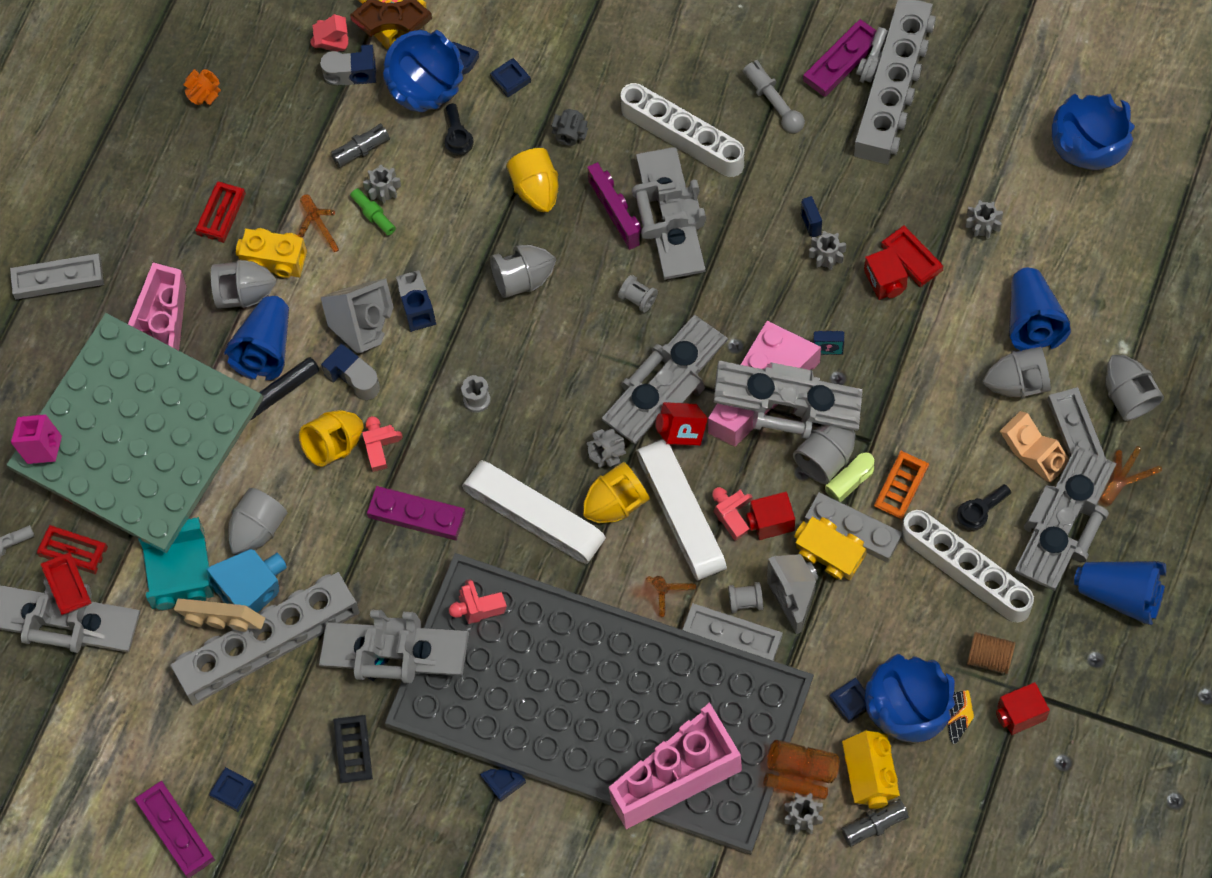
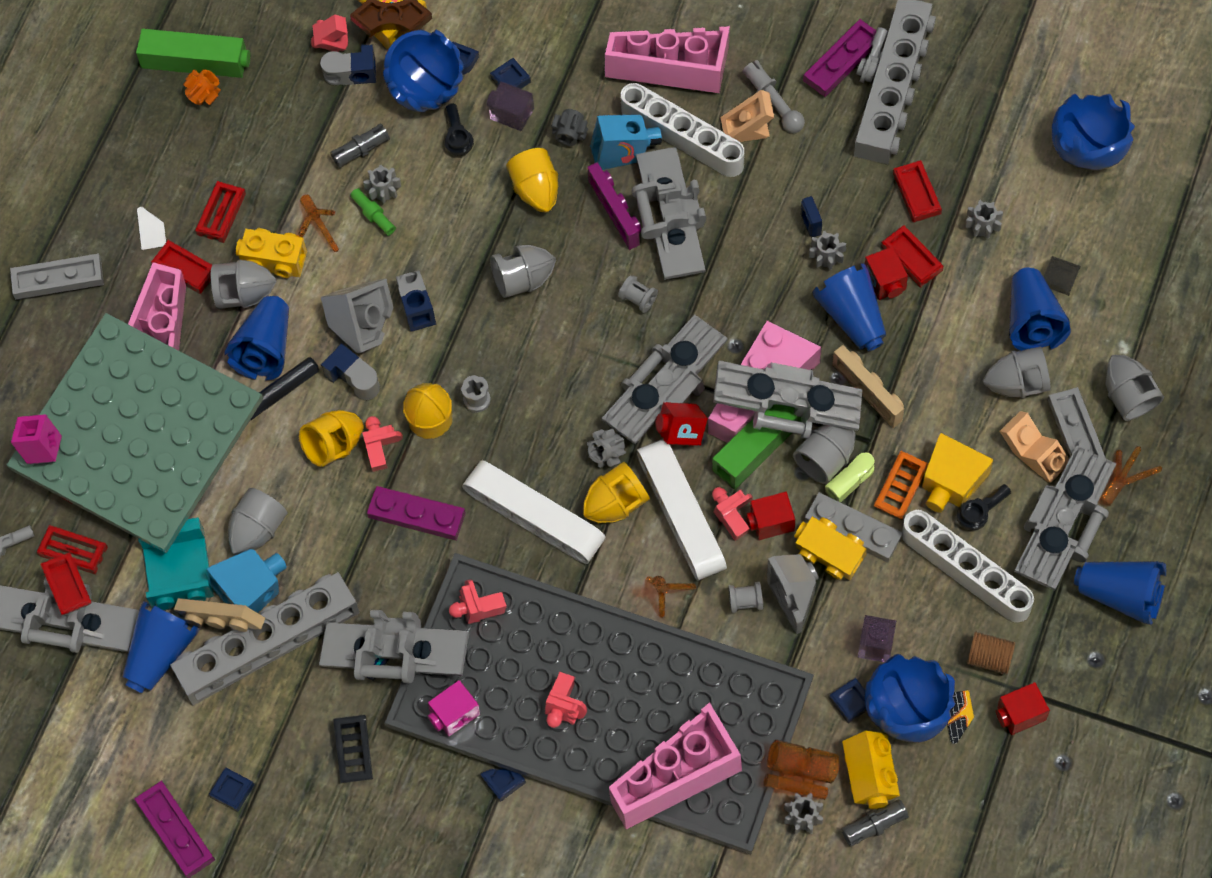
(151, 230): none -> white sticker
(154, 646): none -> blue cone
(192, 51): none -> bright green brick
(194, 269): none -> red tile
(428, 410): none -> yellow helmet
(452, 708): none -> dark pink brick
(510, 106): none -> clear purple brick
(561, 706): none -> coral piece
(620, 138): none -> dark azure torso
(669, 58): none -> bright pink wedge
(733, 631): light grey plate -> none
(749, 118): none -> light nougat slope
(751, 448): none -> bright green brick
(830, 342): dark blue tile -> none
(852, 369): none -> tan plate
(853, 306): none -> blue cone
(876, 638): none -> clear purple brick
(917, 191): none -> red tile
(954, 473): none -> yellow torso
(1061, 275): none -> clear smoke tile

